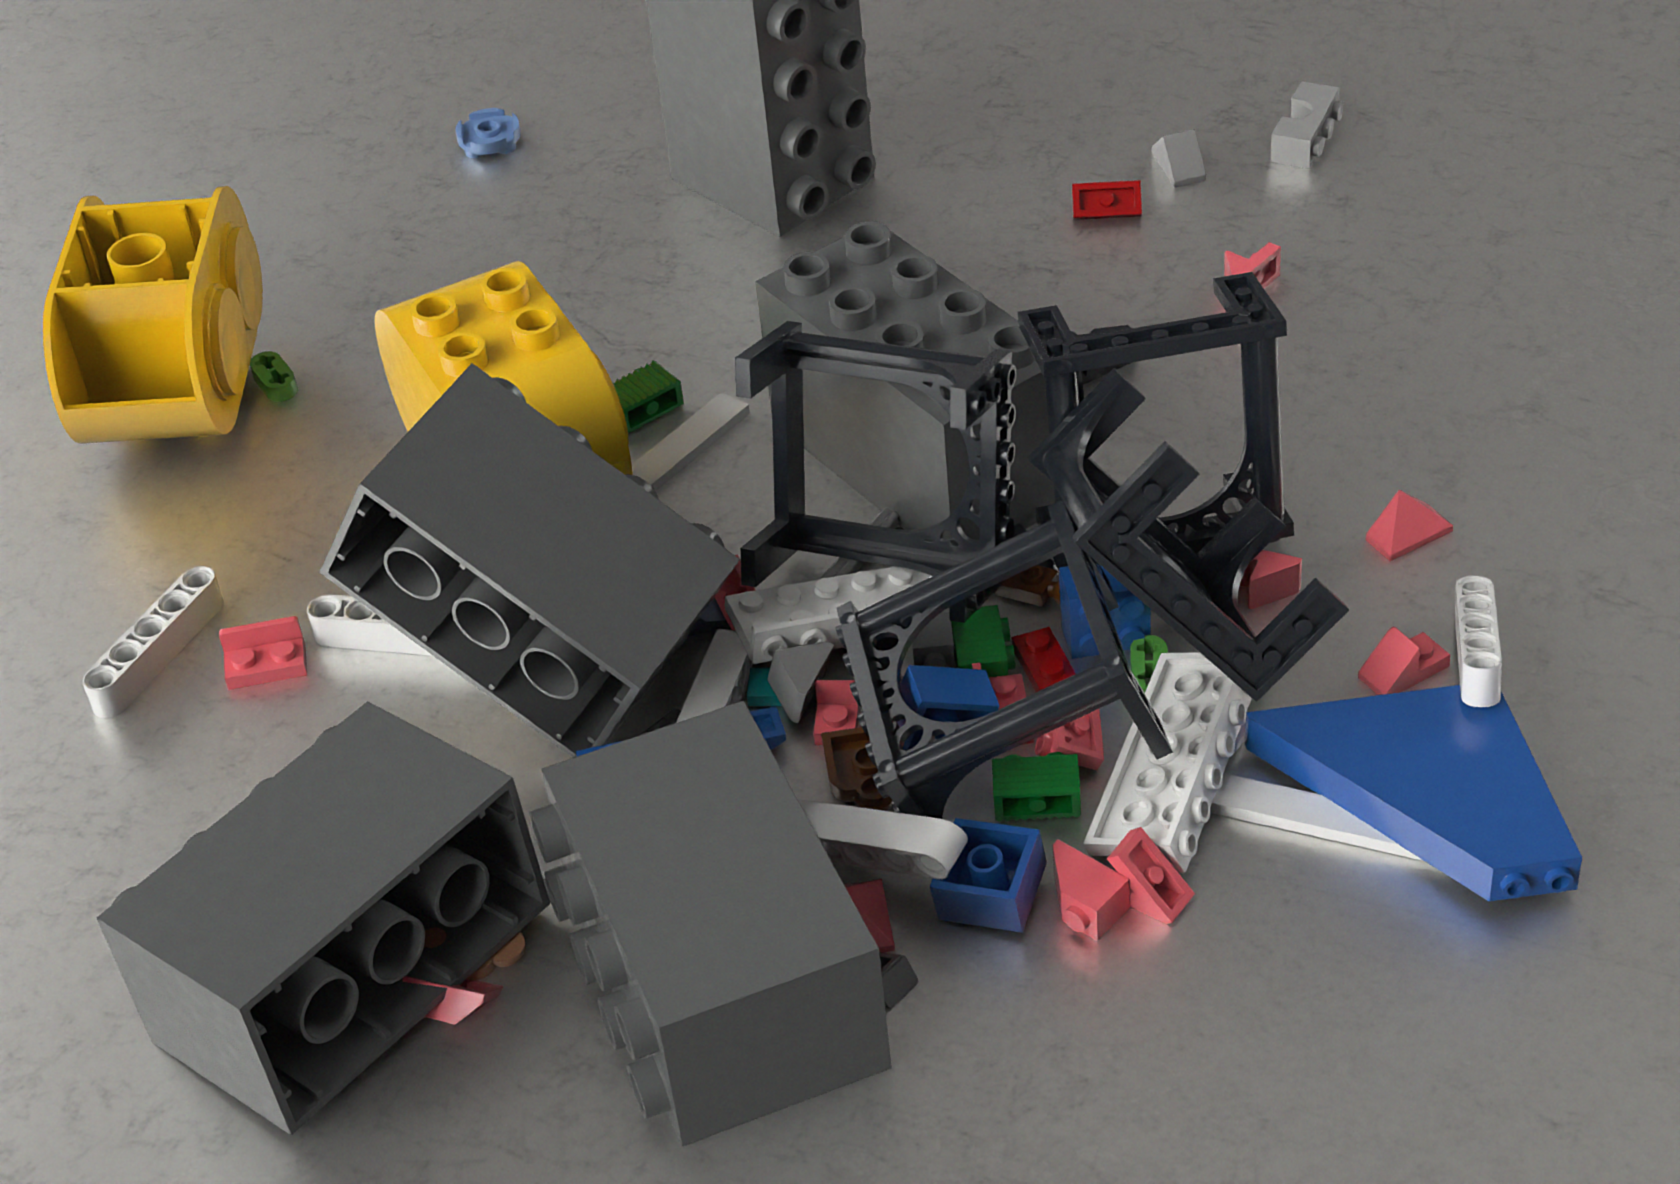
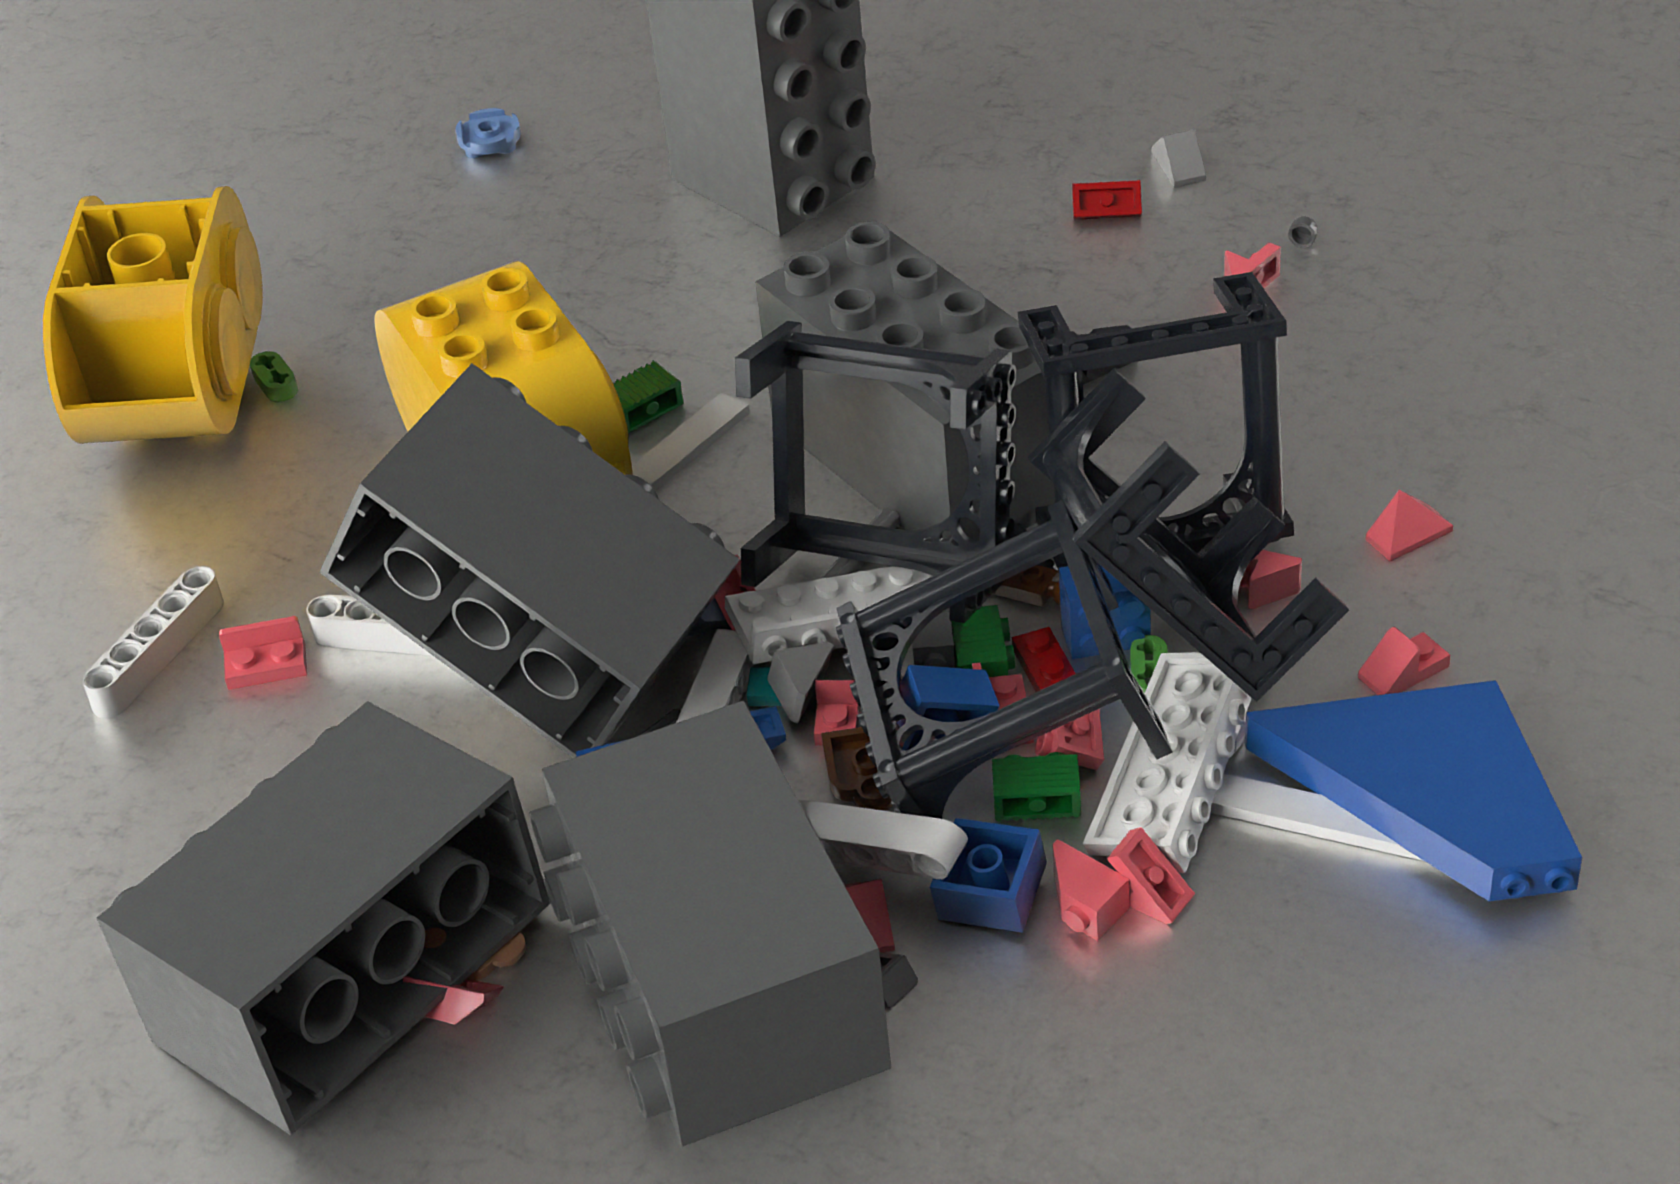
(1303, 232): none -> dark grey hinge
(1312, 120): light grey arch -> none
(1478, 641): white beam -> none

